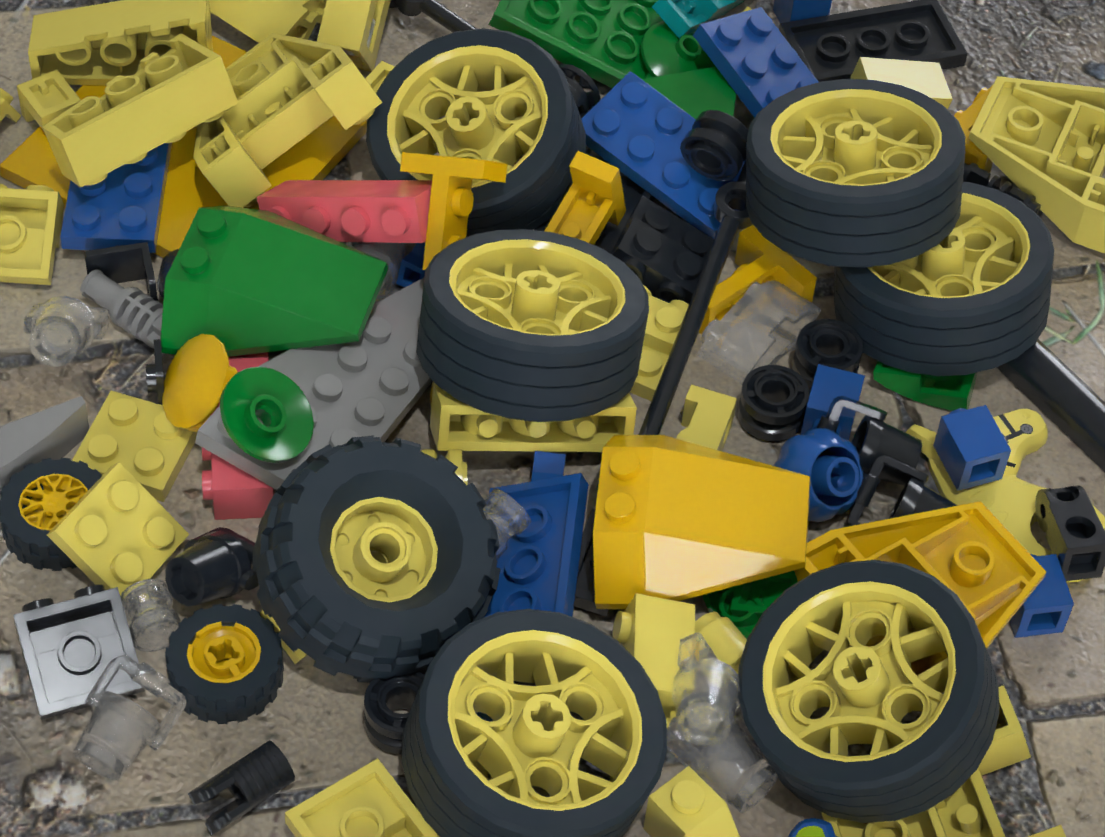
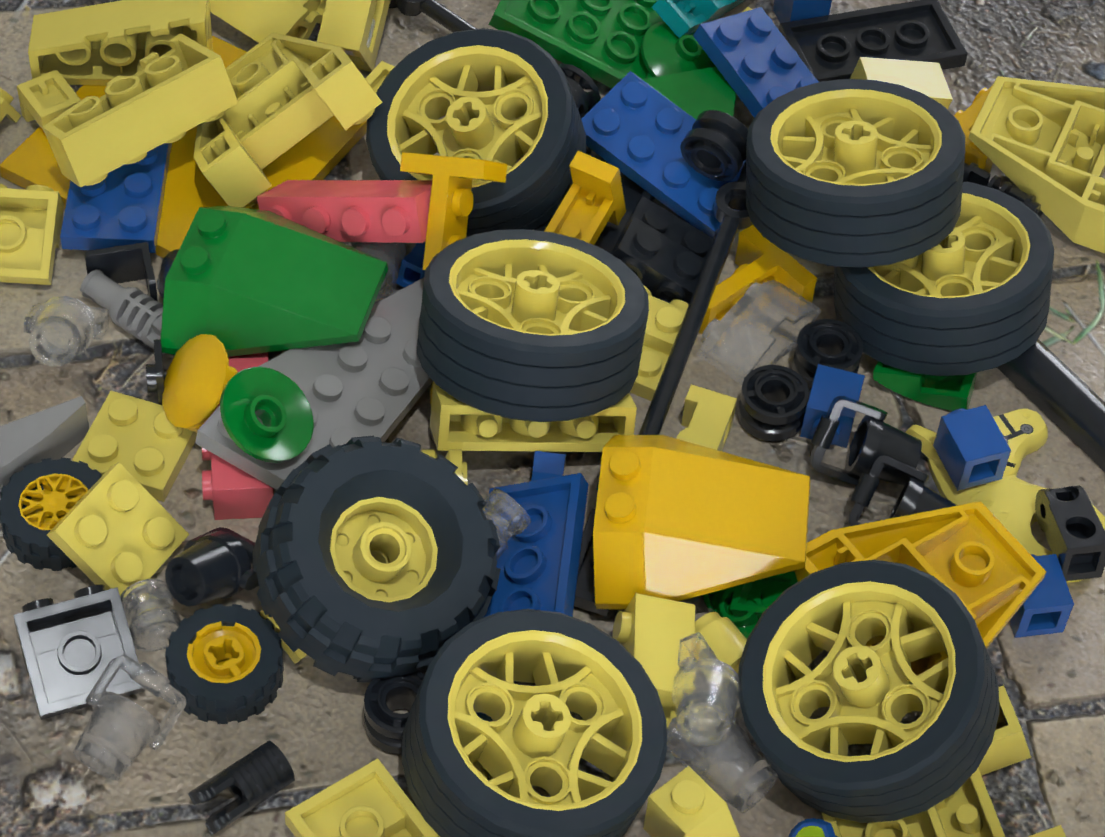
(833, 477): blue plant -> none

